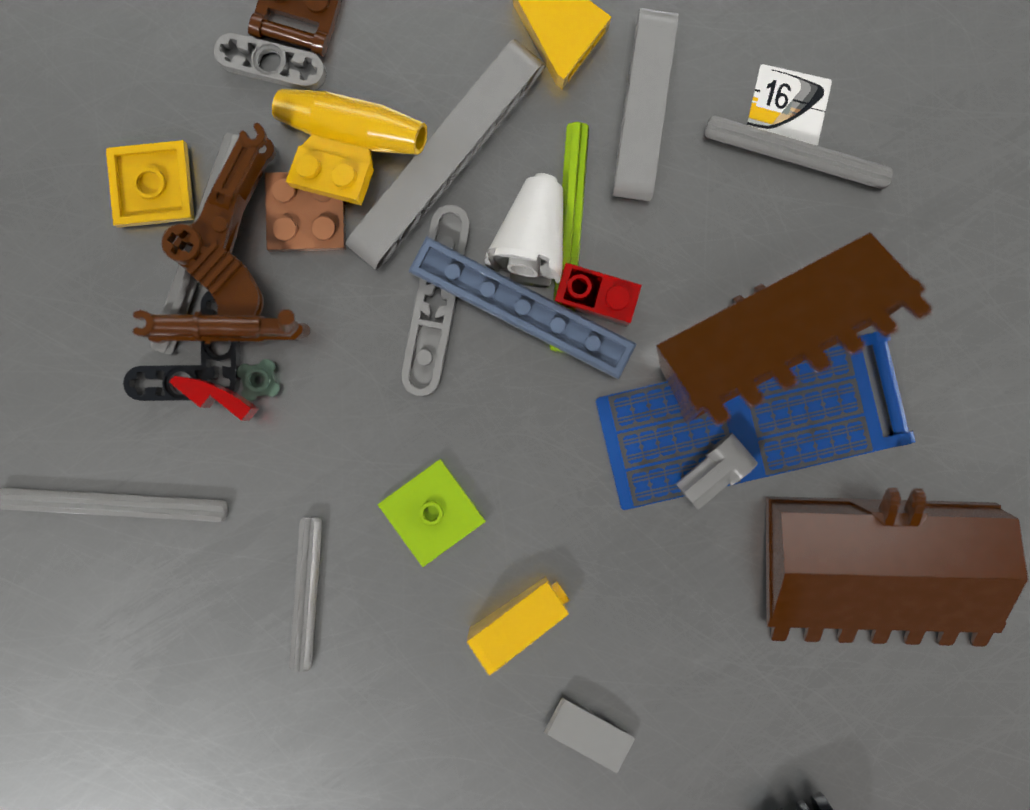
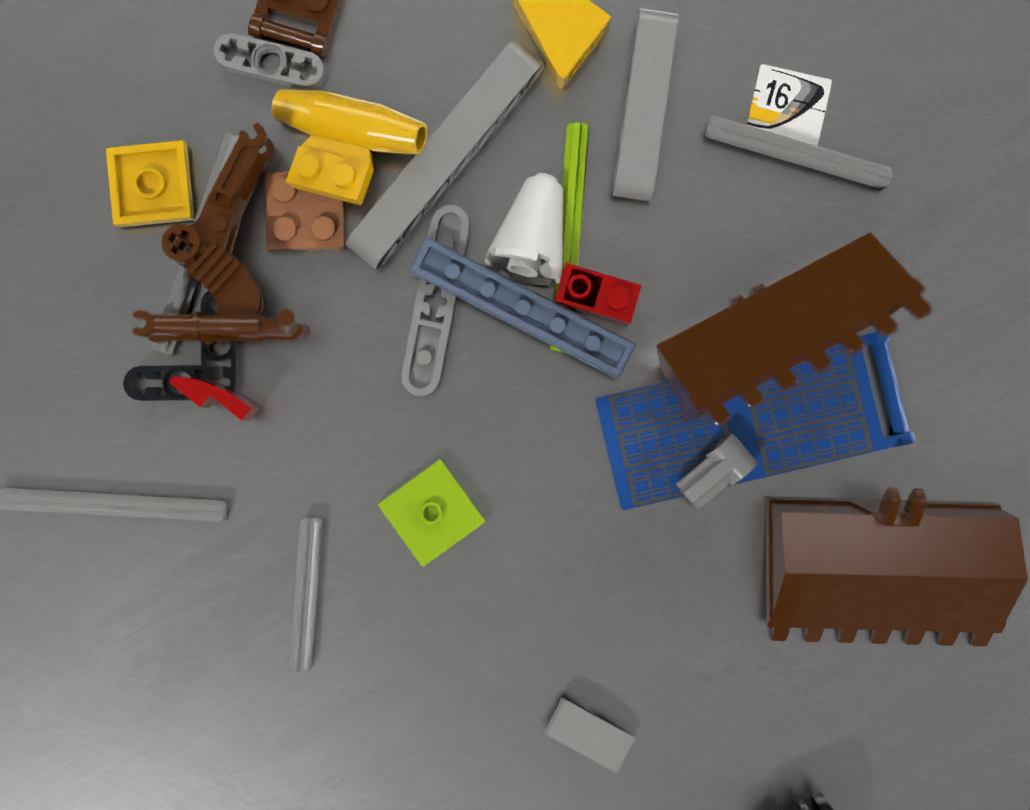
(251, 389): sand green plate -> none
(517, 624): yellow slope -> none

